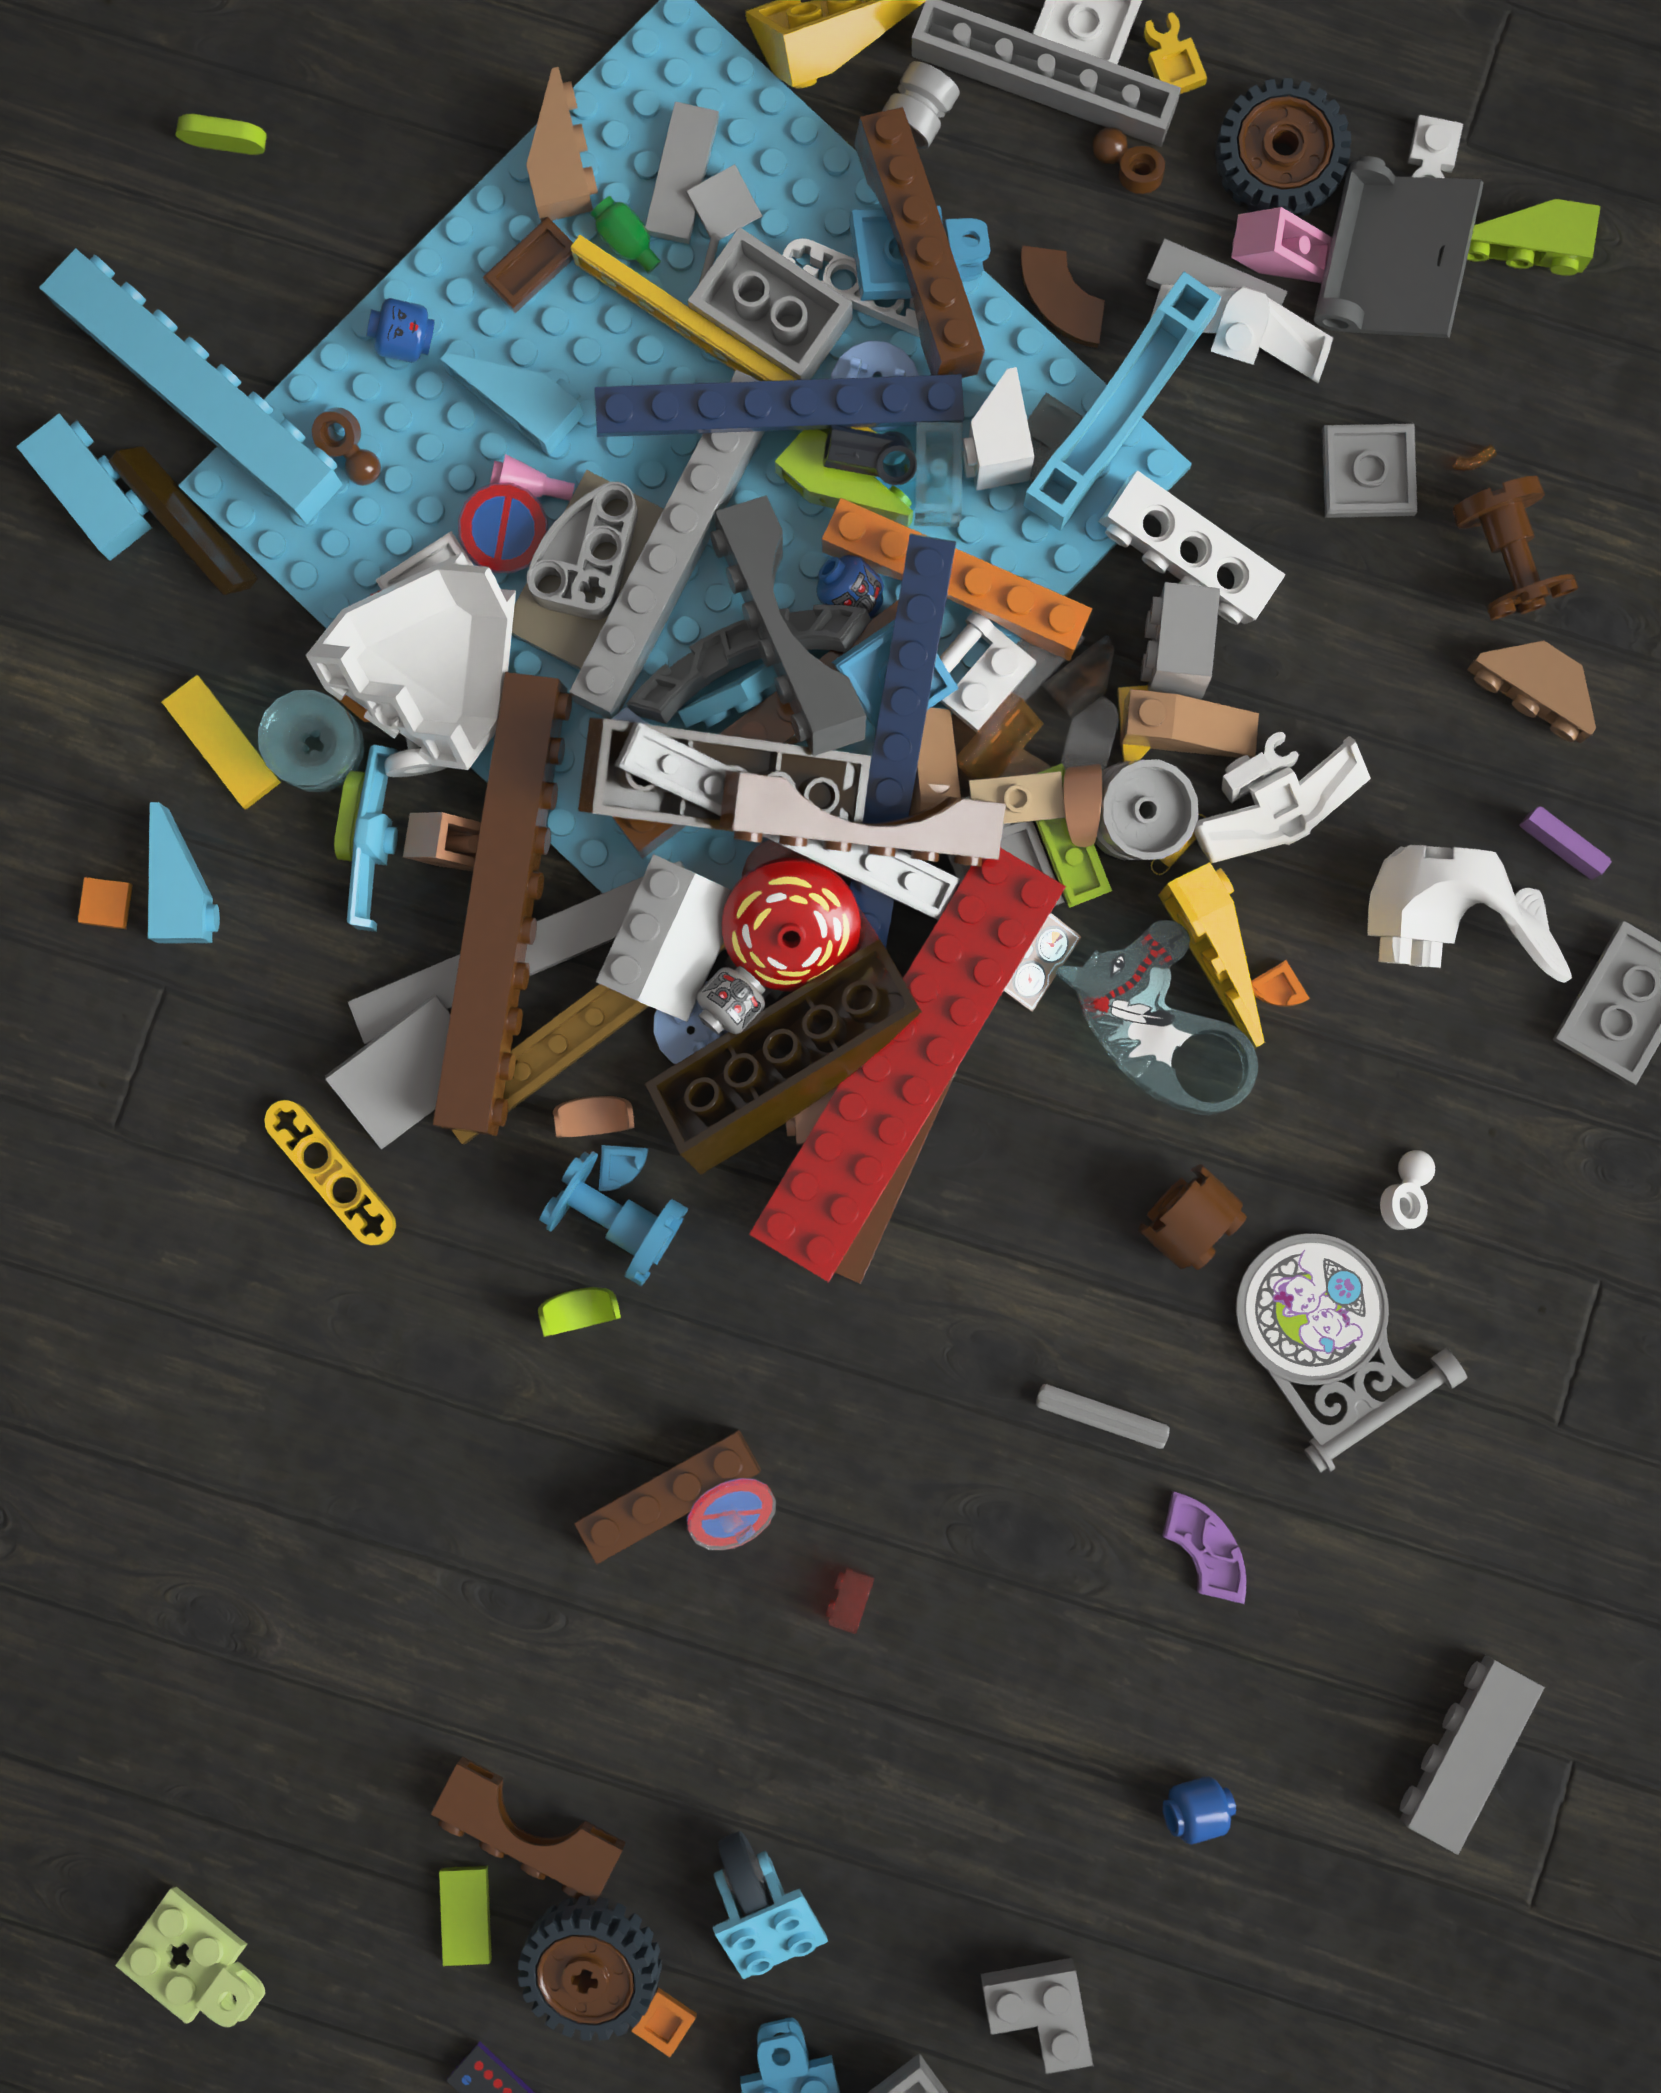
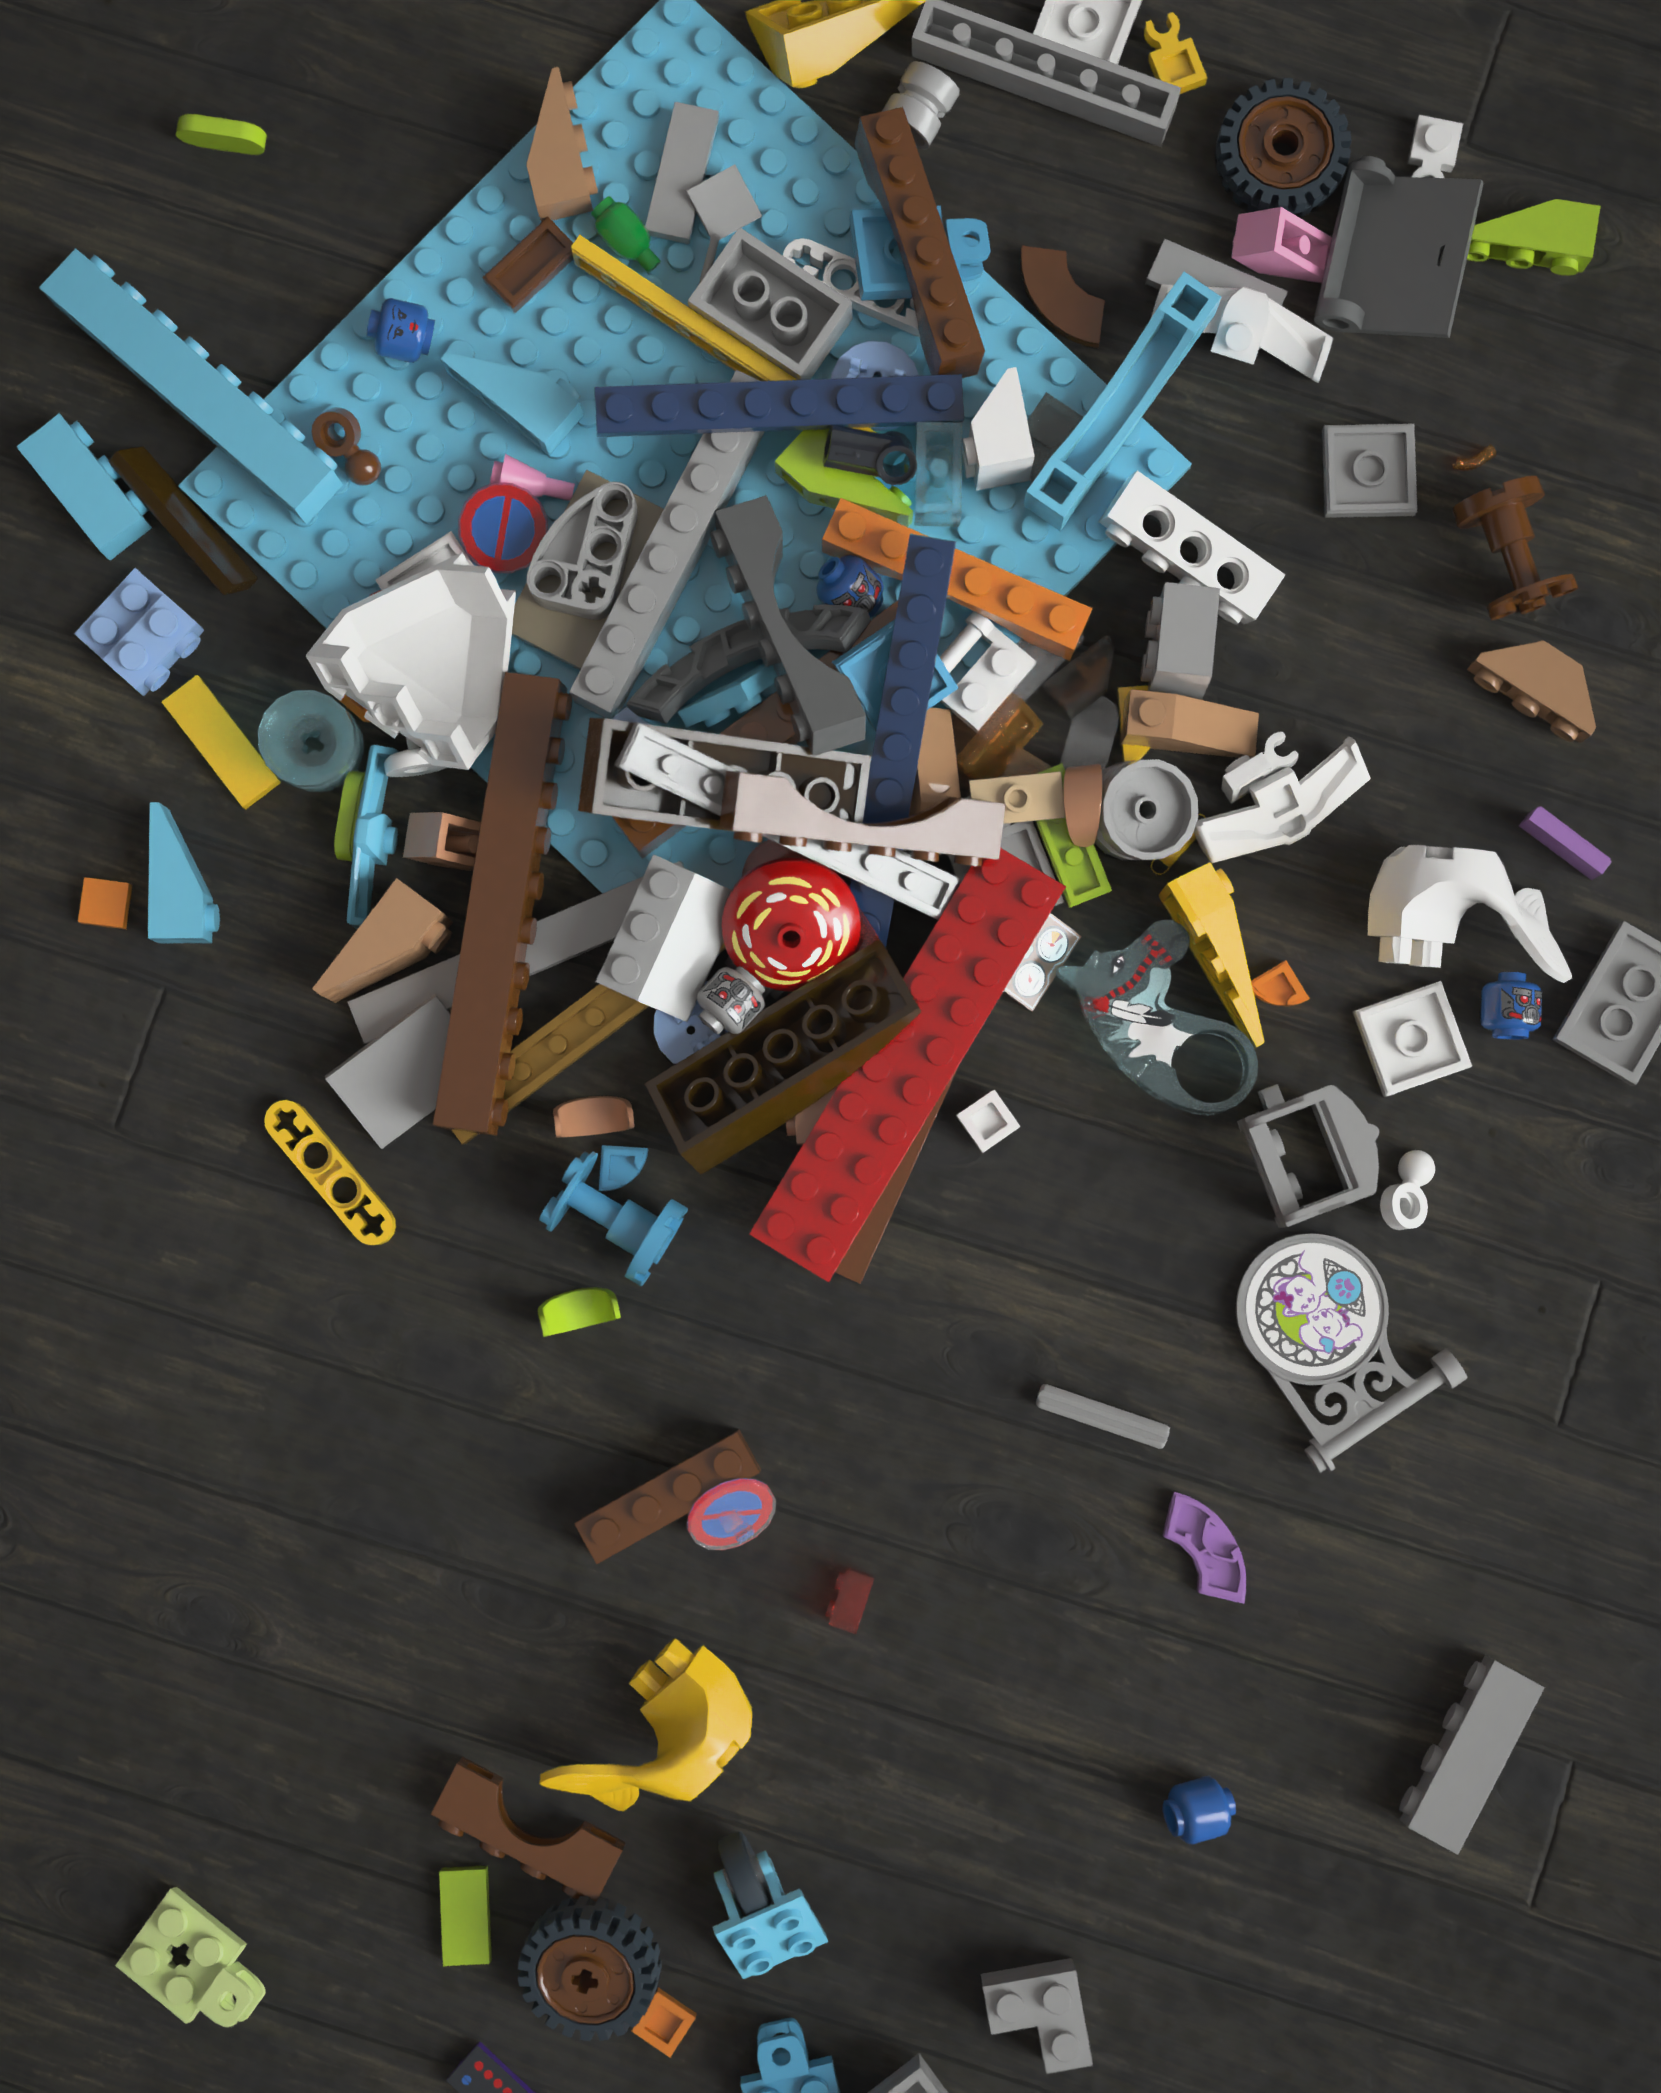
(140, 633): none -> light blue plate
(391, 938): none -> medium nougat slope
(698, 1724): none -> yellow hips
(988, 1121): none -> white plate
(1111, 147): reddish brown plate -> none
(1193, 1218): reddish brown brick -> none
(1347, 1139): none -> light grey animal
(1412, 1039): none -> white tile
(1511, 1006): none -> blue head

